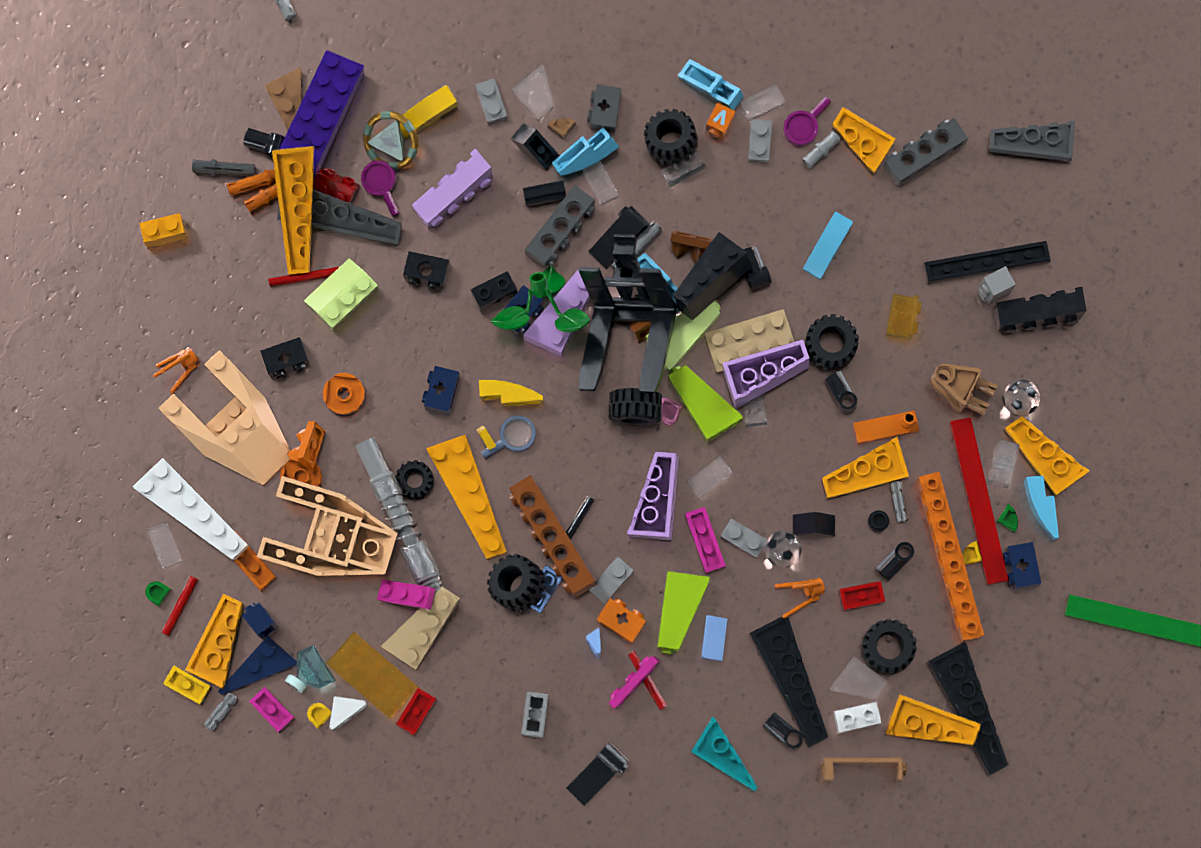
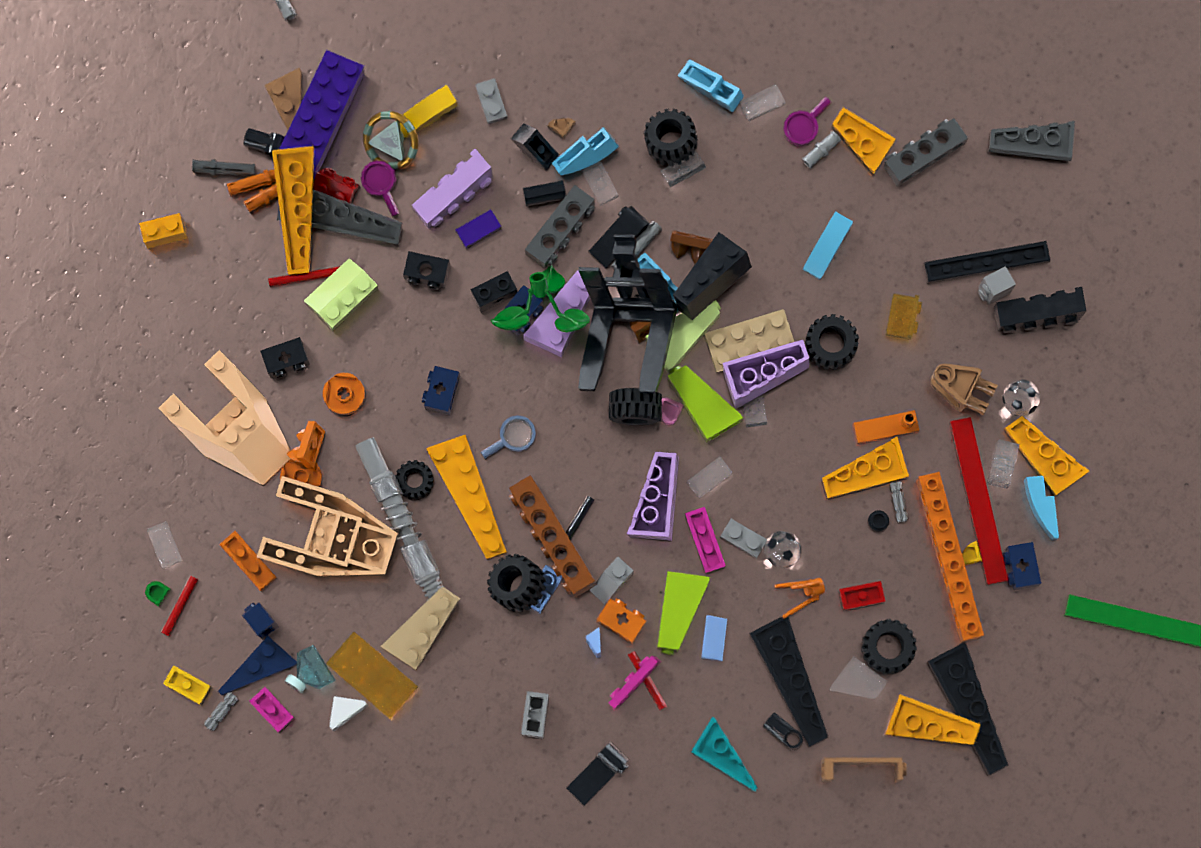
(180, 500): white wing -> none
(185, 358): orange plant -> none
(216, 645): light orange wing -> none
(318, 714): yellow tile -> none
(406, 594): dark pink plate -> none
(416, 711): red plate -> none
(478, 228): none -> dark purple tile
(483, 433): yellow tile -> none
(509, 393): yellow slope -> none
(535, 93): clear wing -> none
(609, 97): dark grey brick -> none
(720, 121): orange brick -> none
(758, 274): black piece -> none
(760, 140): light grey plate -> none
(814, 524): black slope -> none
(841, 391): black piece -> none
(857, 718): white brick -> none
(894, 561): black piece -> none
(1009, 519): green tile -> none

